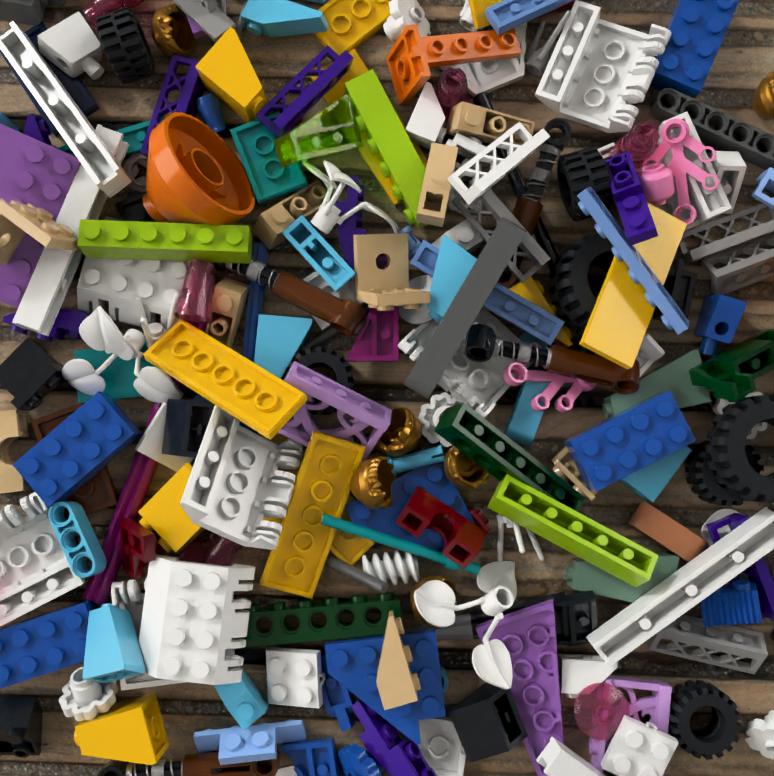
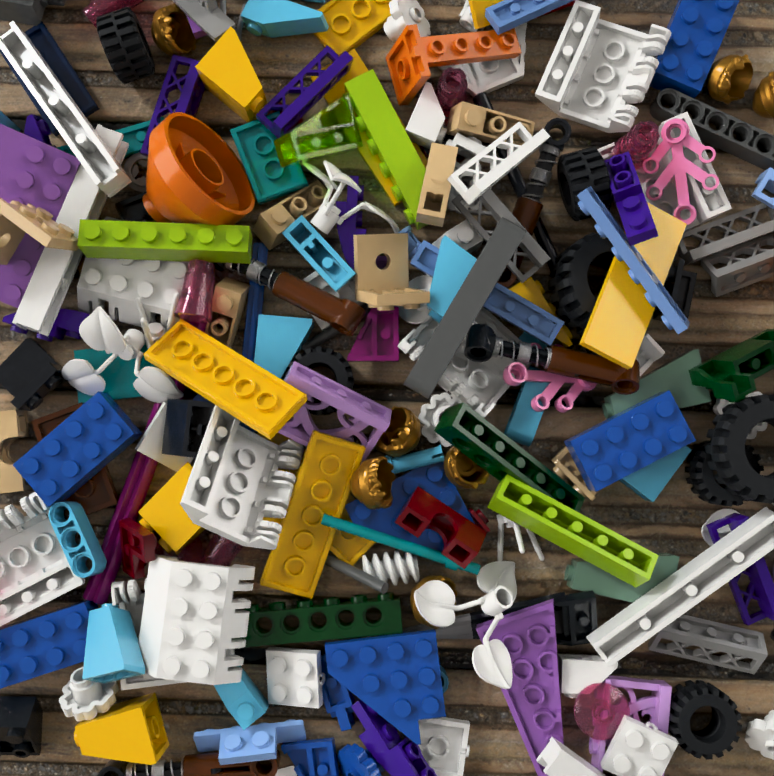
(72, 47): white torso -> none
(211, 112): blue cone -> none
(394, 678): tan slope -> none
(487, 722): black slope -> none
(538, 60): light grey plant -> none
(656, 183): bright pink head -> none
(667, 532): nougat beam -> none
(721, 313): blue torso -> none
(729, 78): none -> pearl gold hair
(730, 170): white slope -> none
(732, 605): blue brick -> none

